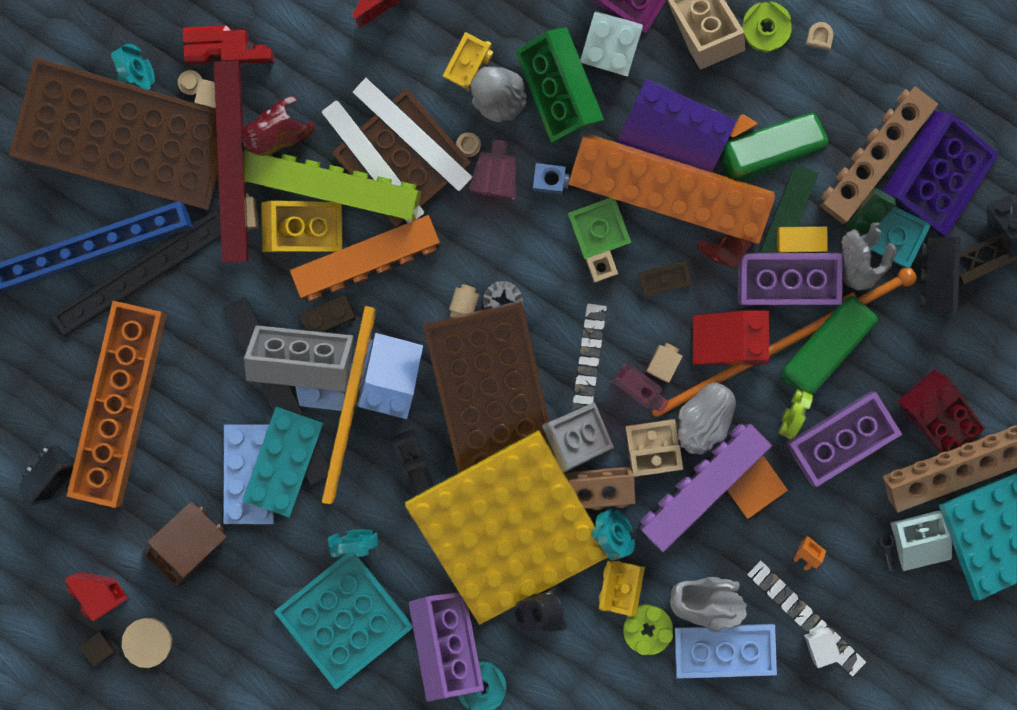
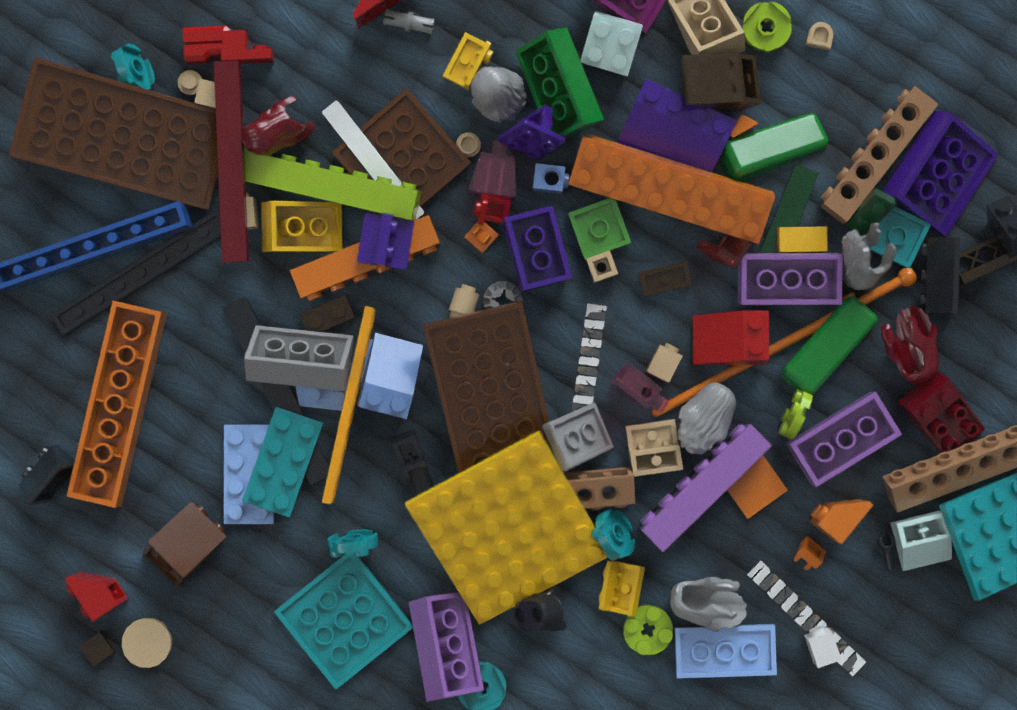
(385, 241): none -> dark purple bracket
(409, 21): none -> light grey pin
(412, 134): white sticker -> none
(481, 236): none -> orange tile
(491, 208): none -> red bracket
(533, 134): none -> dark purple bracket
(536, 249): none -> dark purple brick
(721, 81): none -> dark brown slope
(839, 517): none -> orange slope
(913, 345): none -> dark red hair

